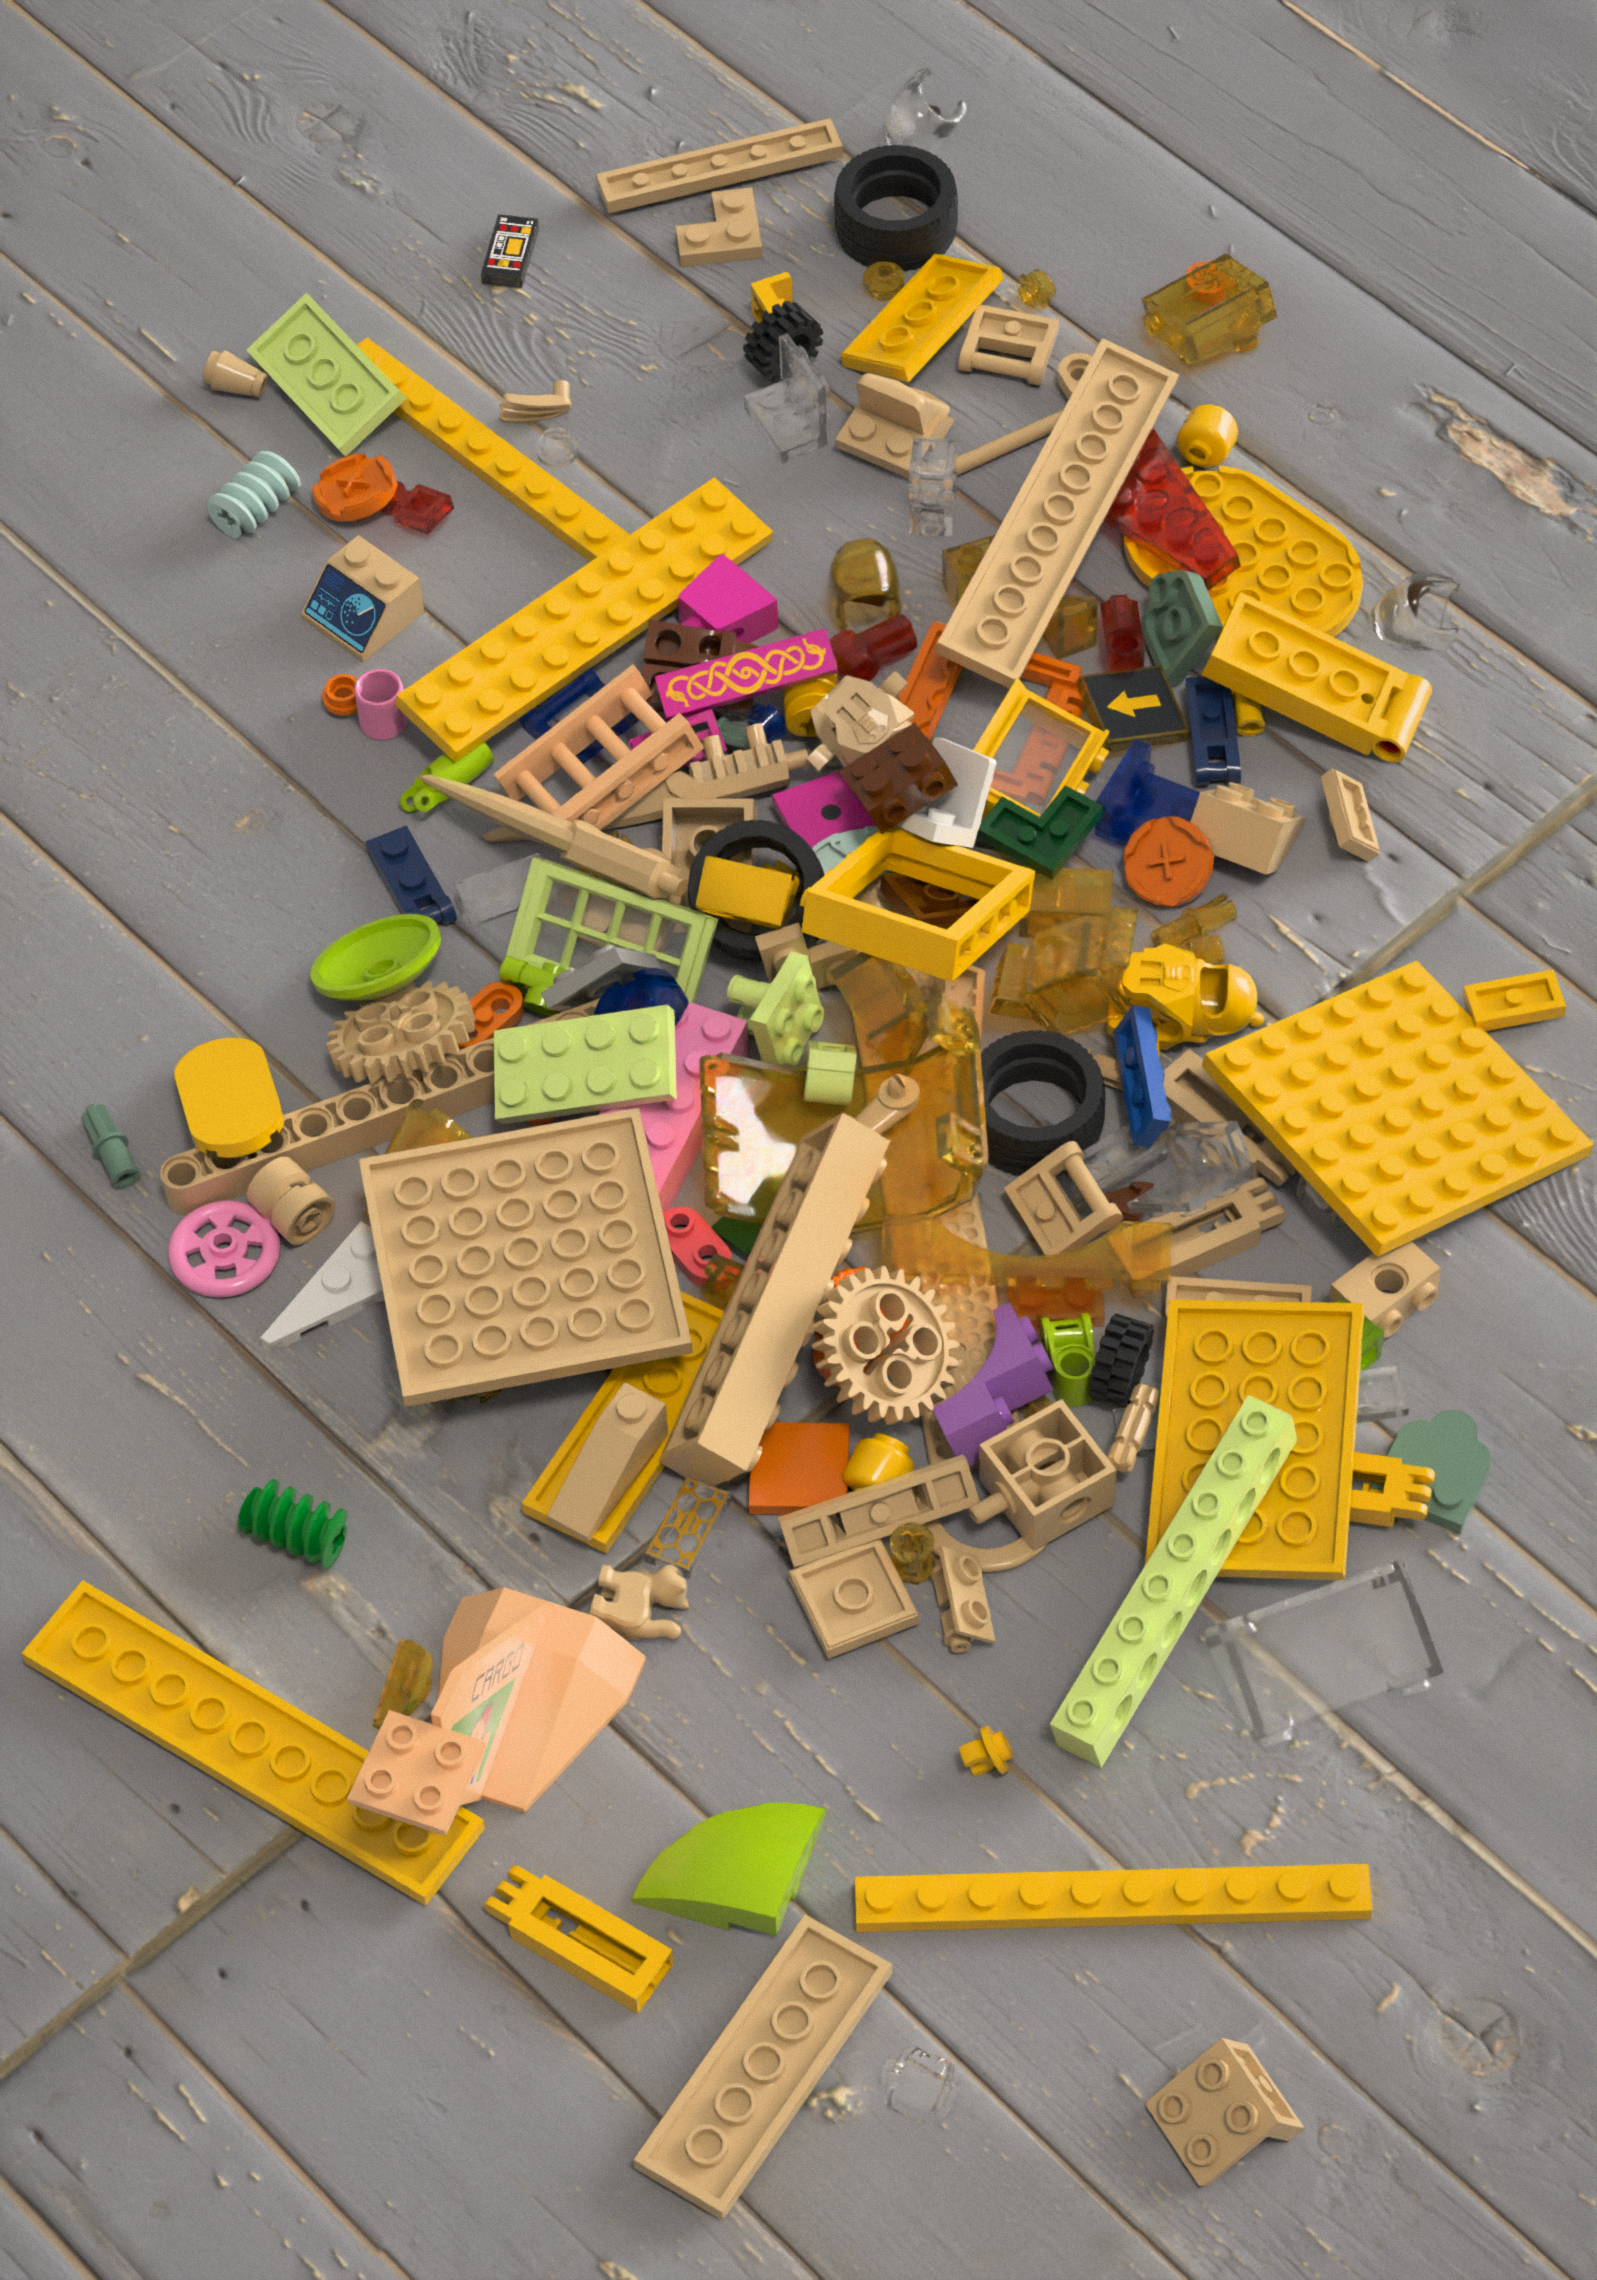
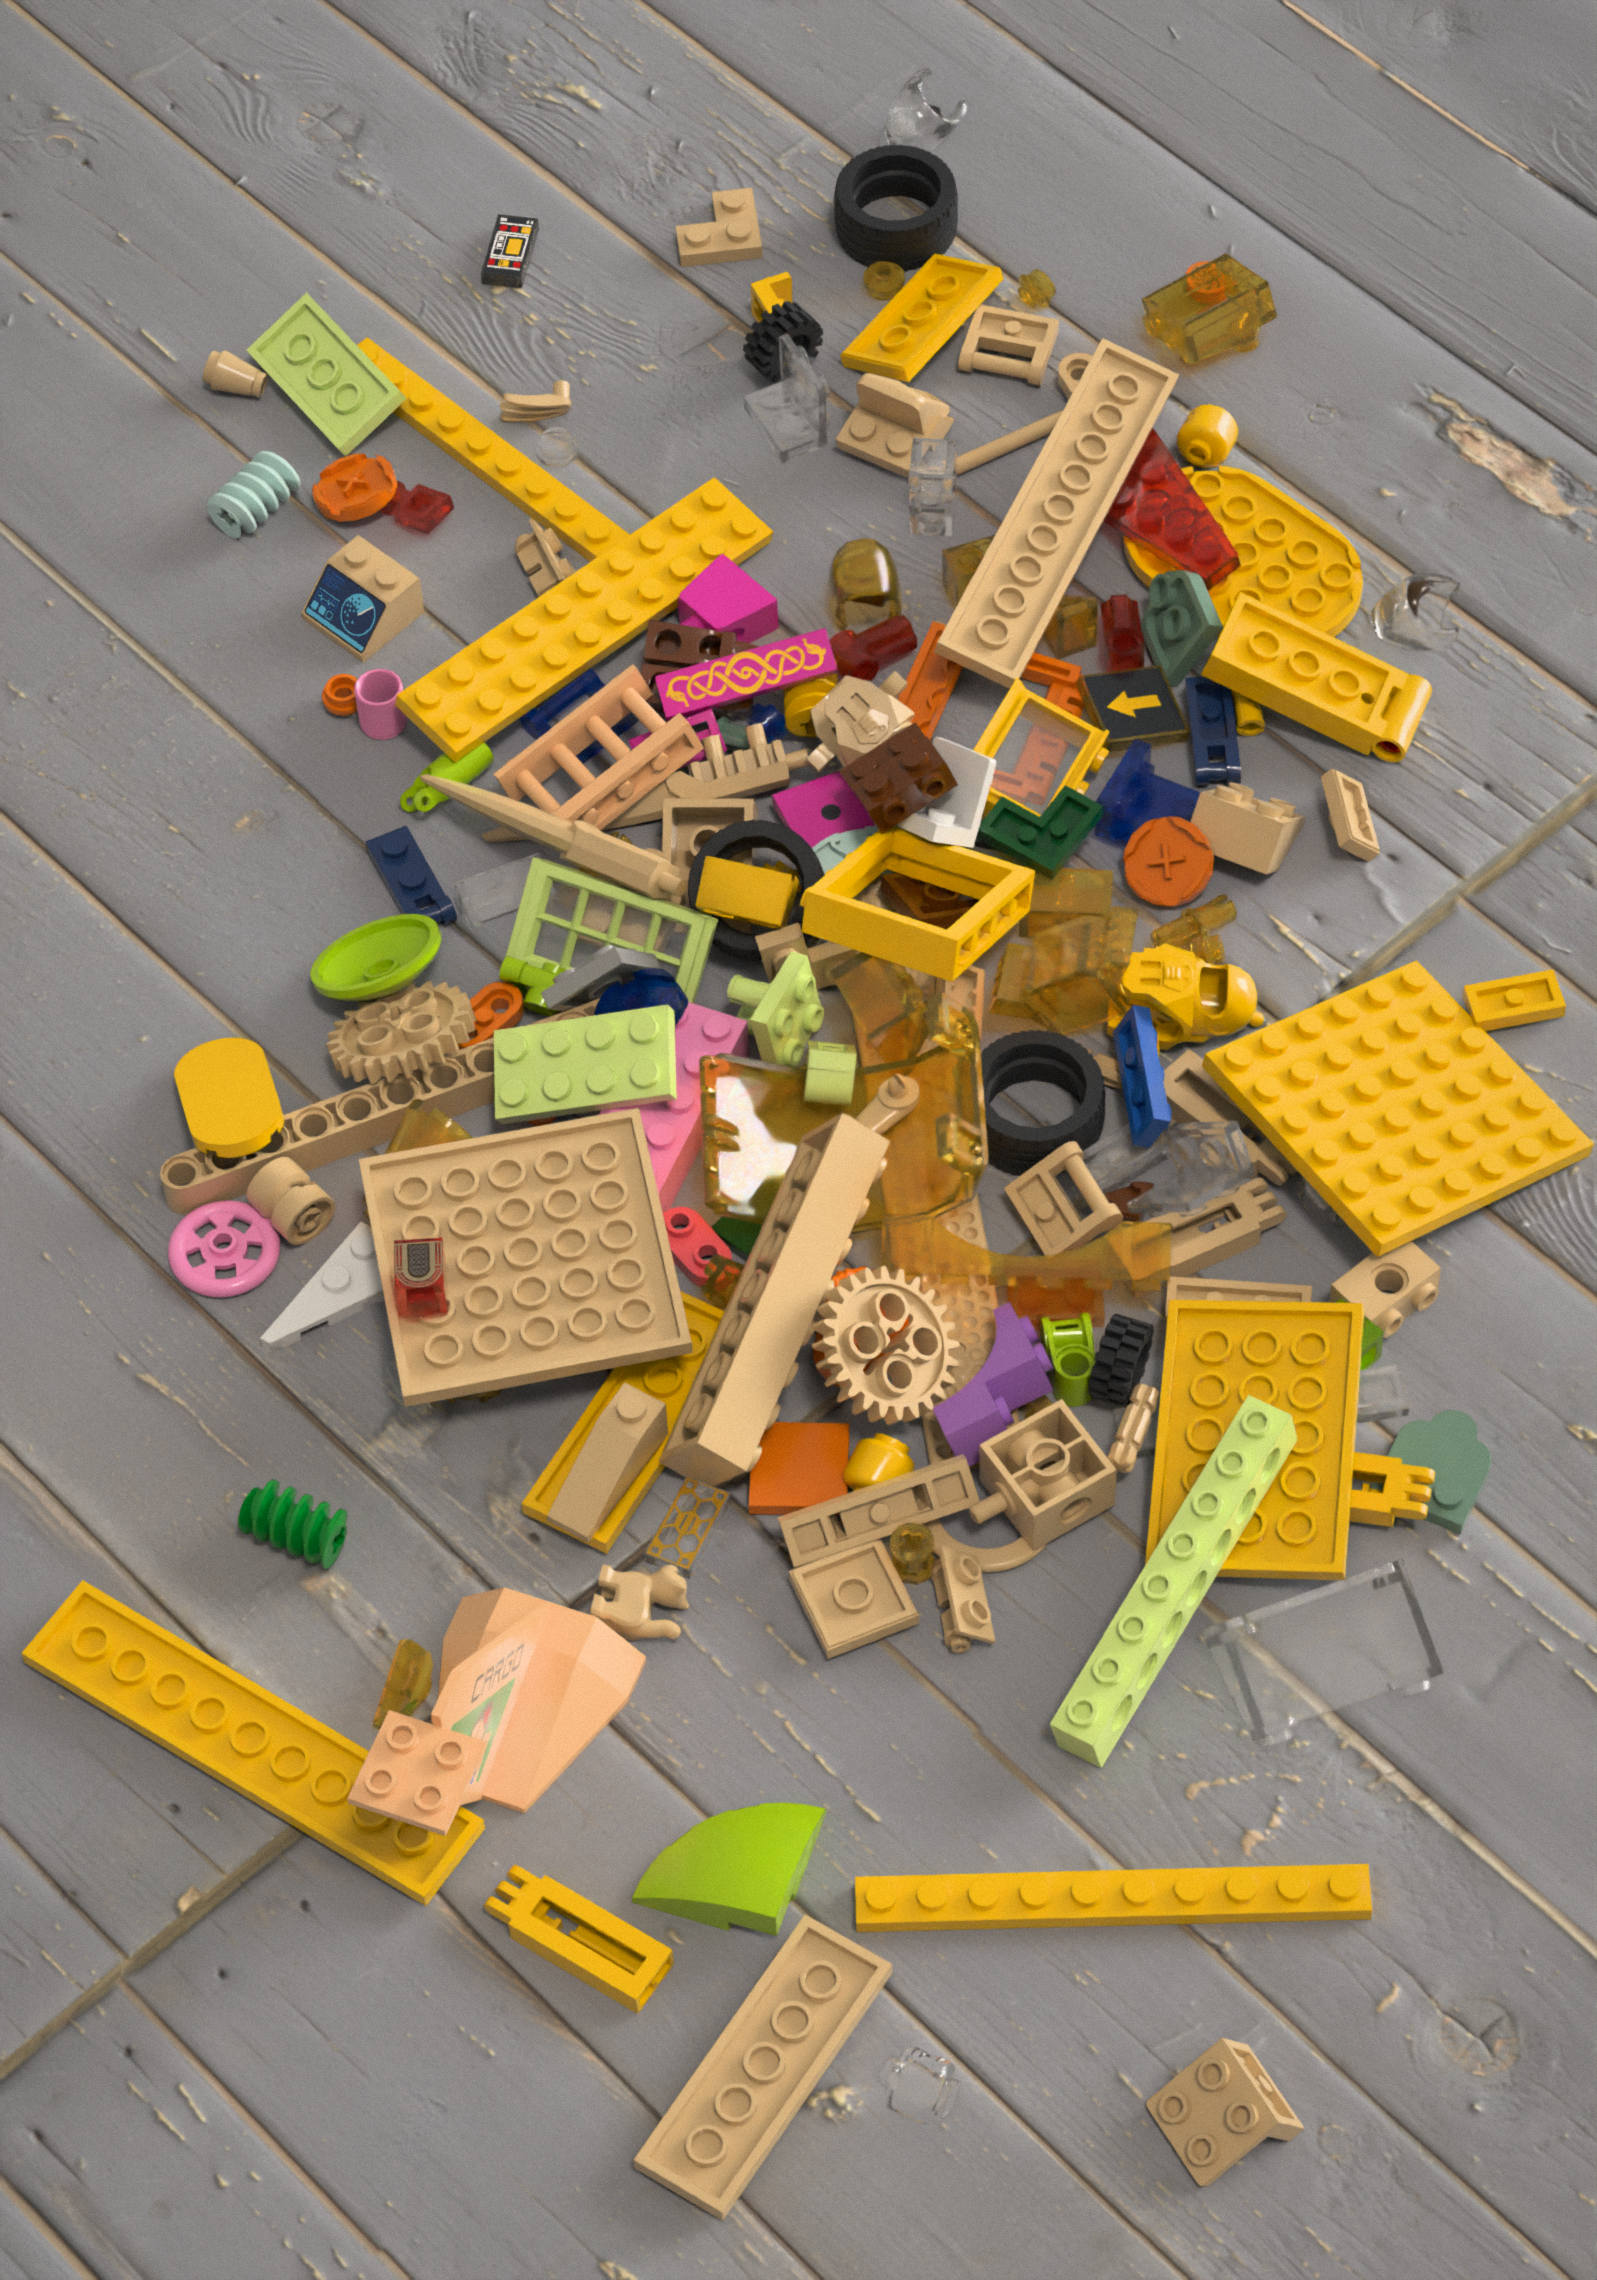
(110, 1146): sand green axle -> none
(420, 1277): none -> clear red brick
(541, 551): none -> tan hinge
(719, 165): tan plate -> none
(987, 1753): yellow plate -> none

